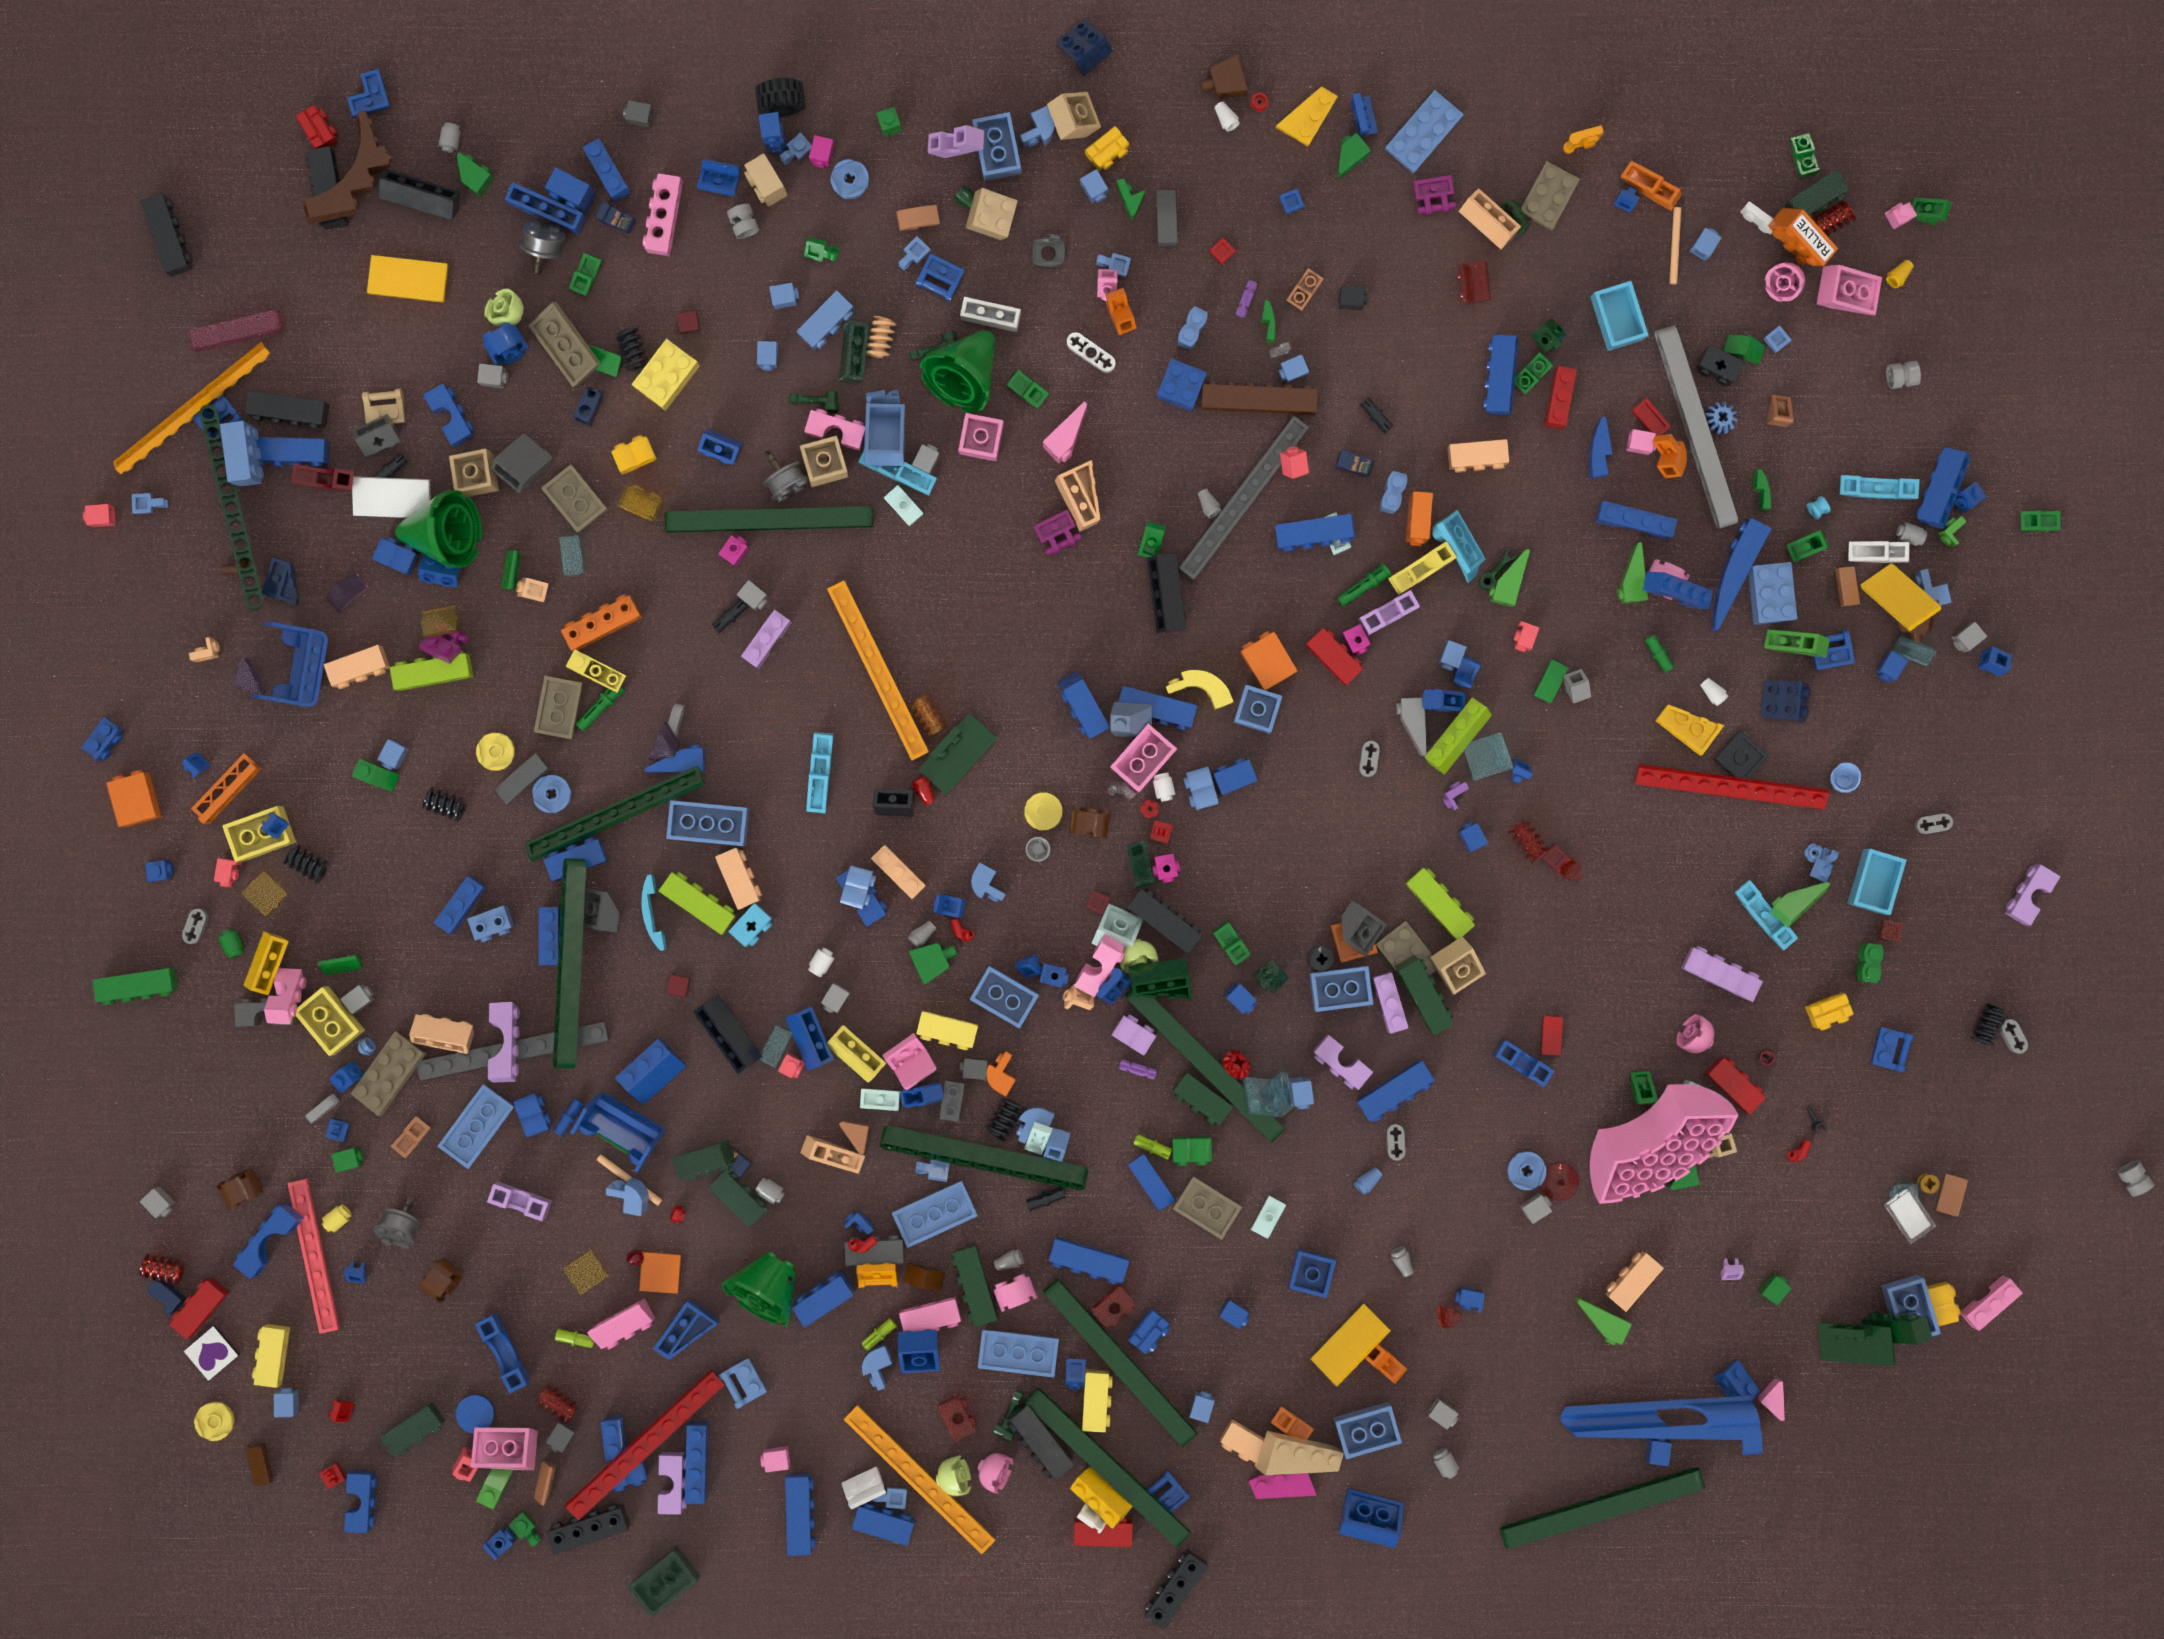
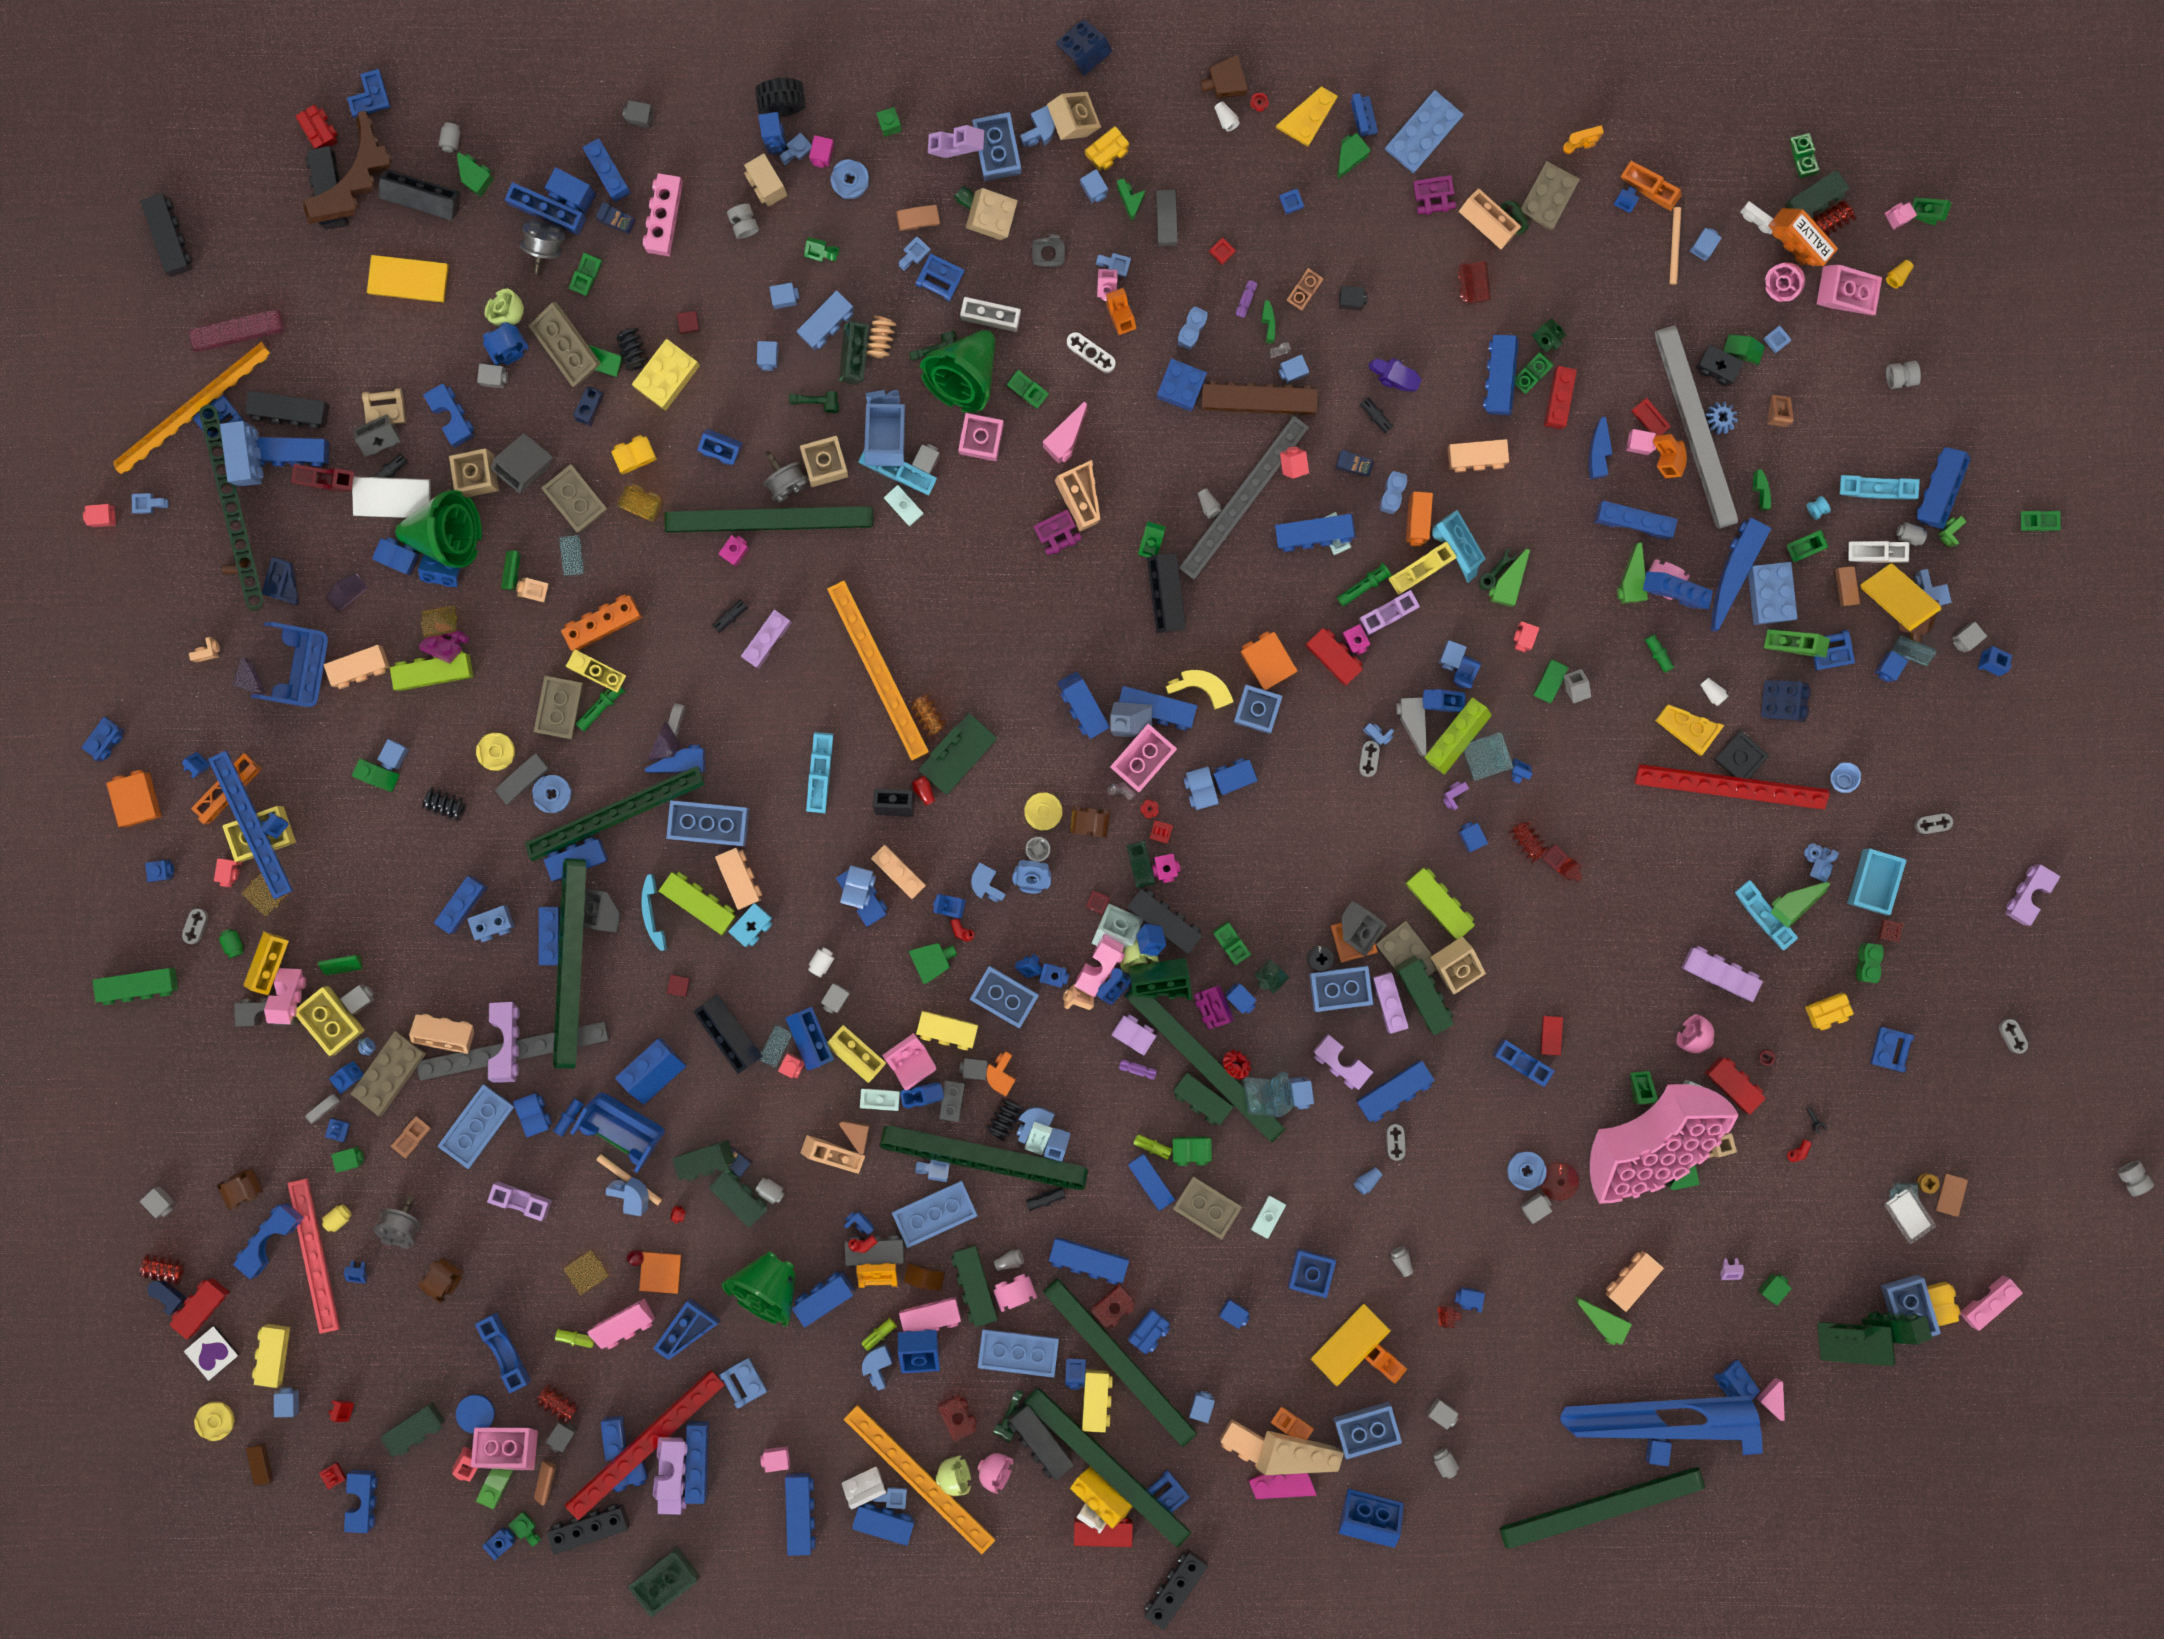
(250, 825): none -> blue plate
(306, 864): black piece -> none
(670, 1486): none -> lavender arch
(719, 177): blue bracket -> none
(753, 596): light grey brick -> none
(820, 423): bright pink arch -> none
(921, 934): light grey cone -> none
(1041, 875): none -> medium blue plate
(1151, 940): none -> blue brick
(1163, 787): white brick -> none
(1216, 1005): none -> magenta plate
(1374, 733): none -> medium blue bracket
(1395, 374): none -> dark purple hinge
(1619, 315): medium azure piece -> none
(1969, 497): blue bracket -> none
(1989, 1025): black piece -> none

